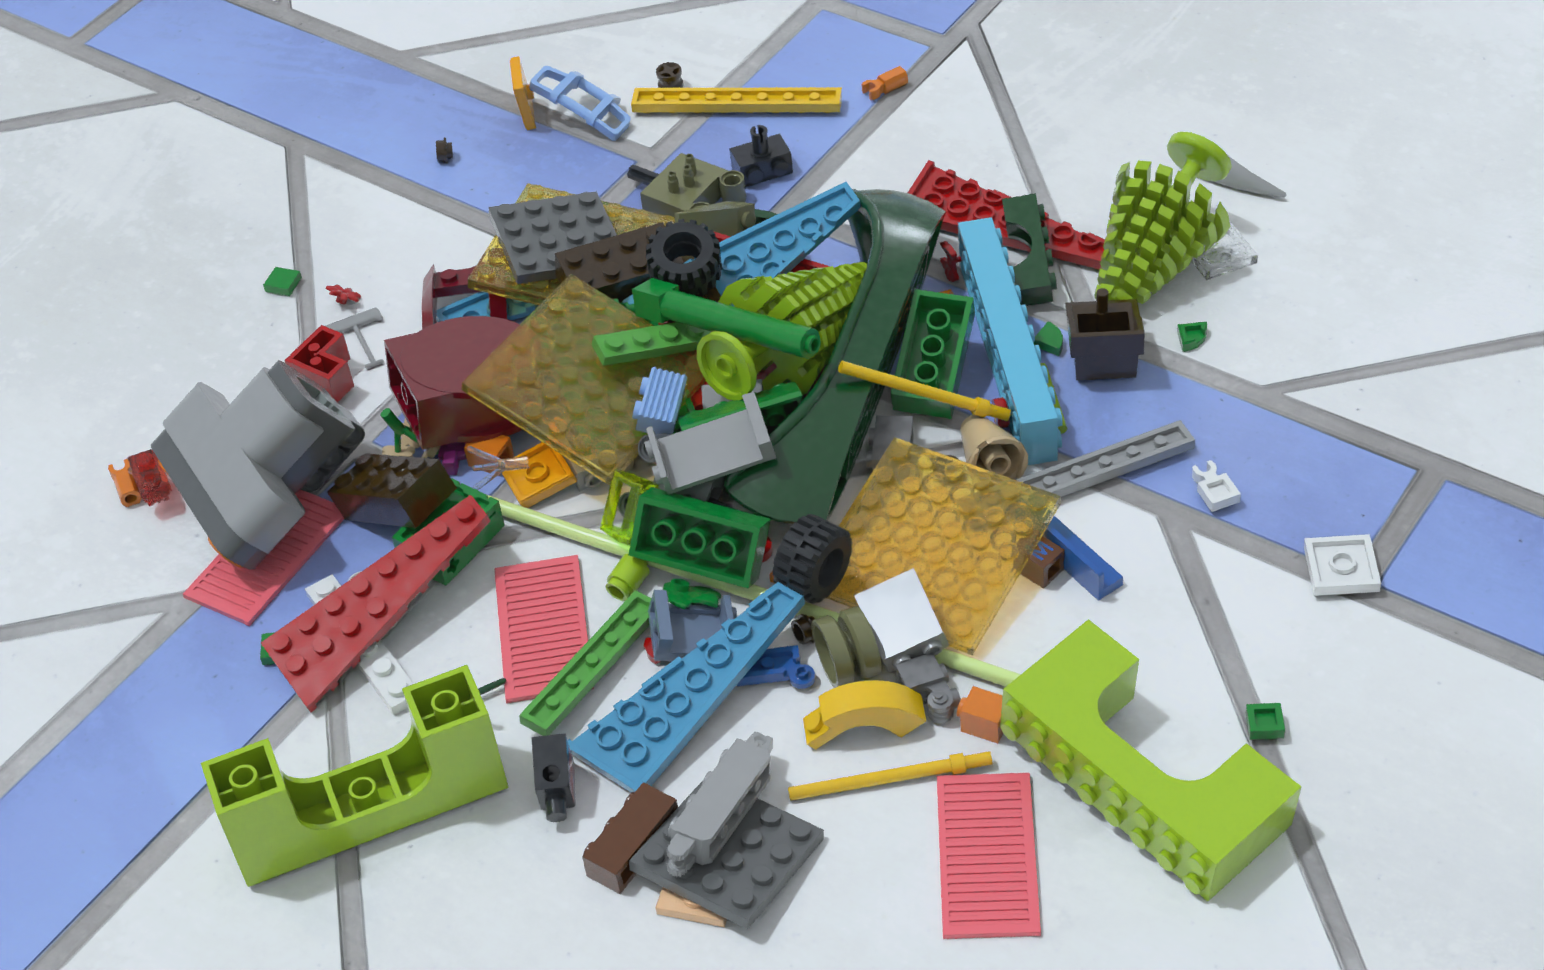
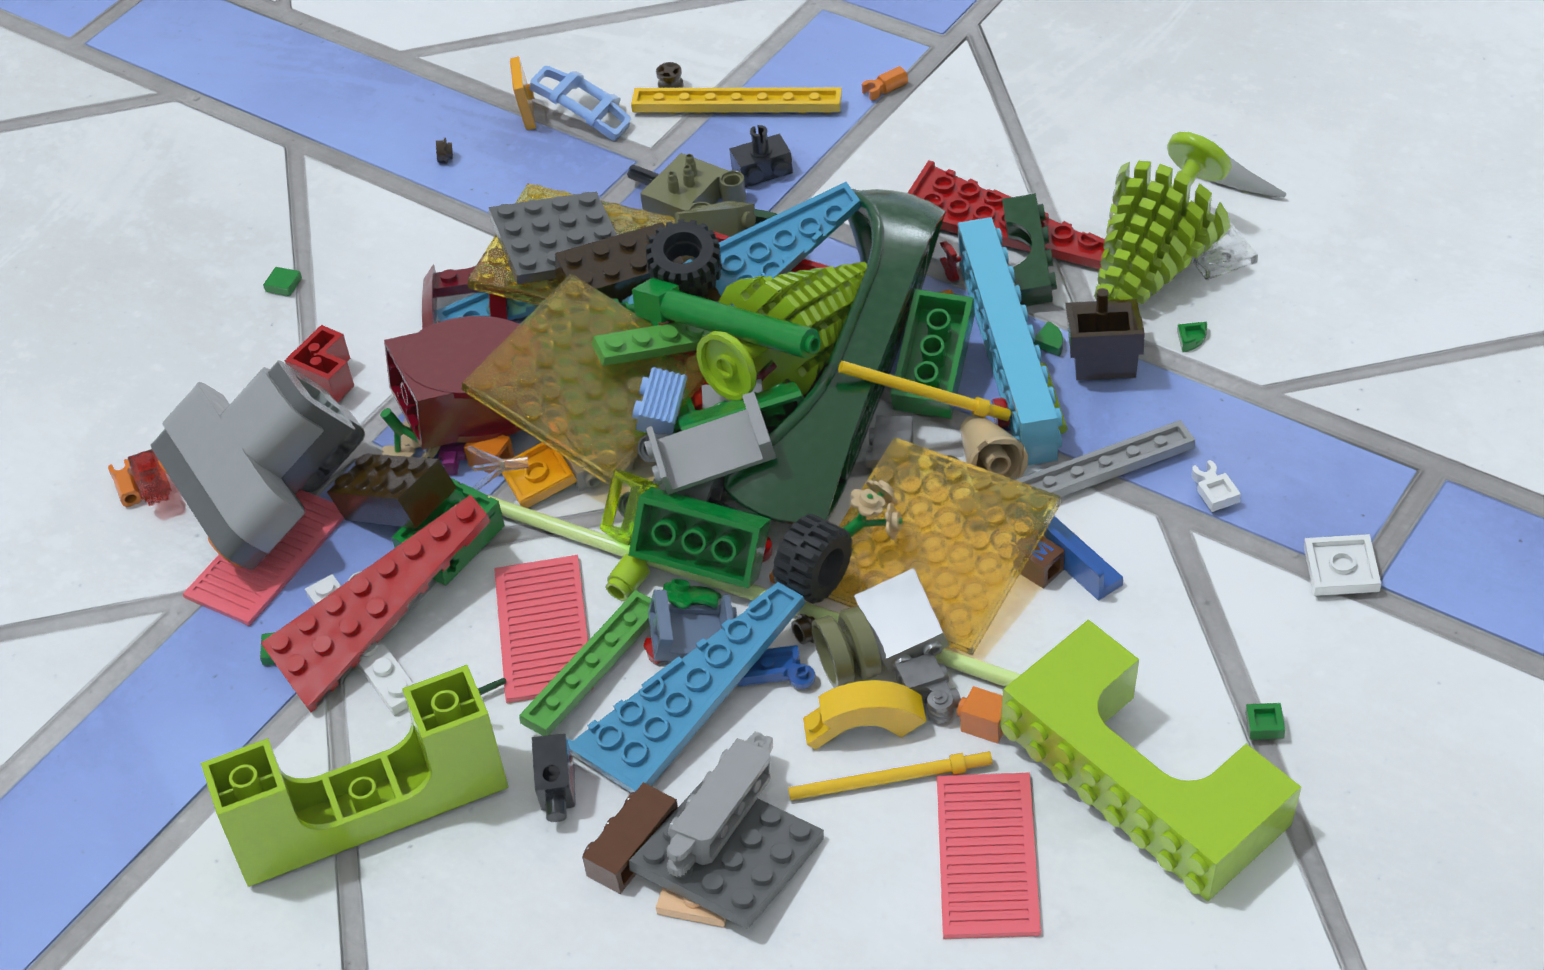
(343, 294): red plant -> none
(354, 323): light grey piece -> none
(872, 502): none -> tan plant

